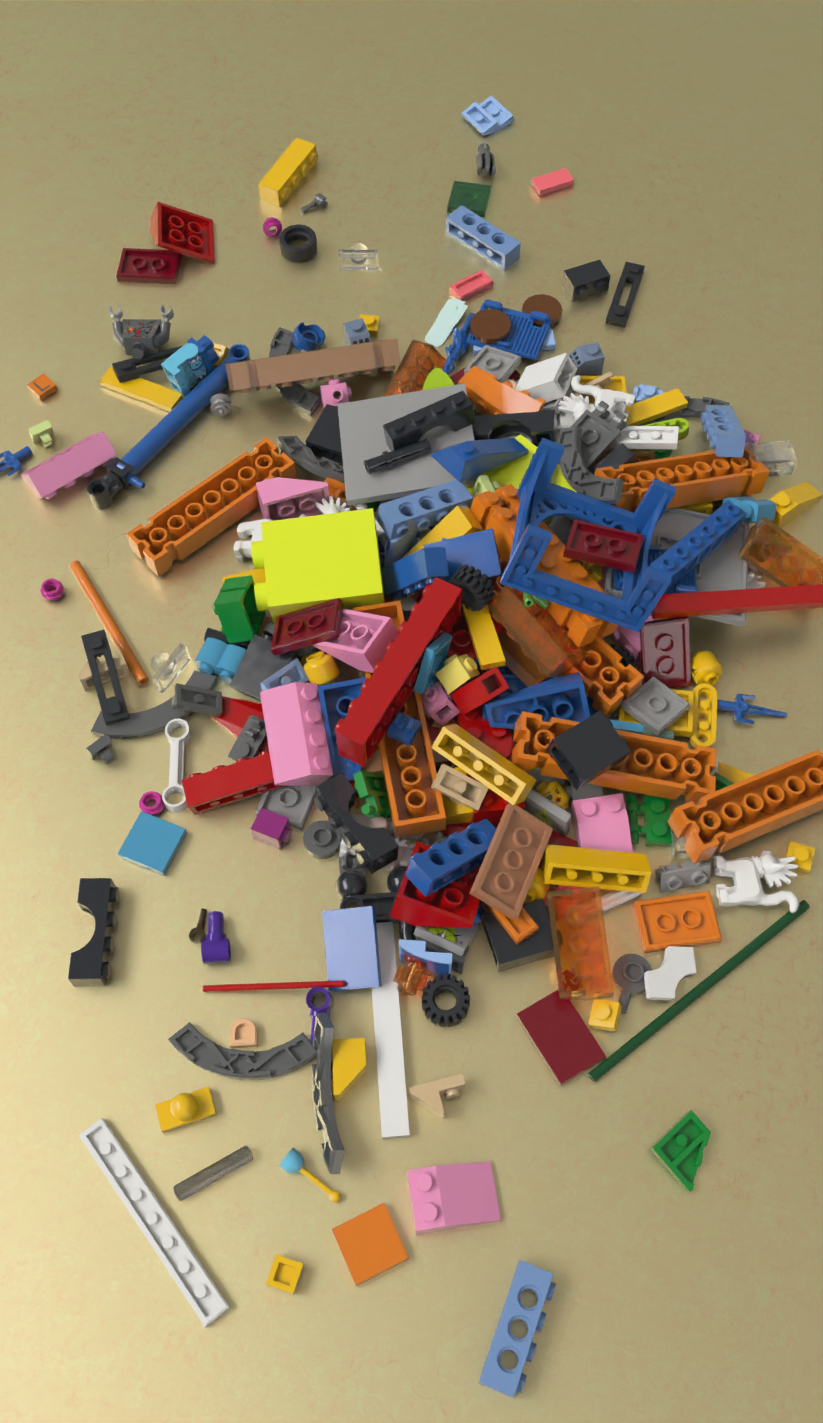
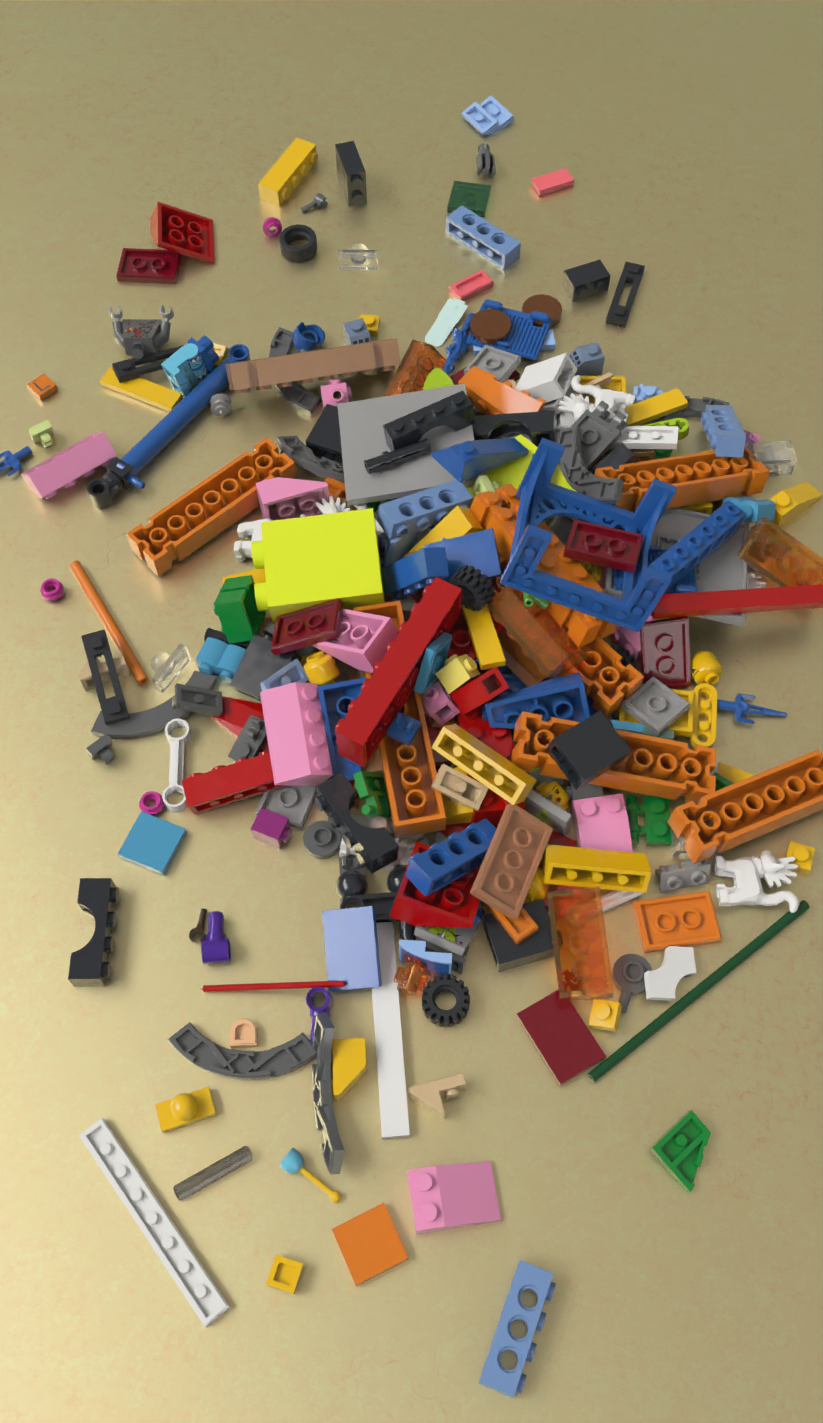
(351, 173): none -> black brick

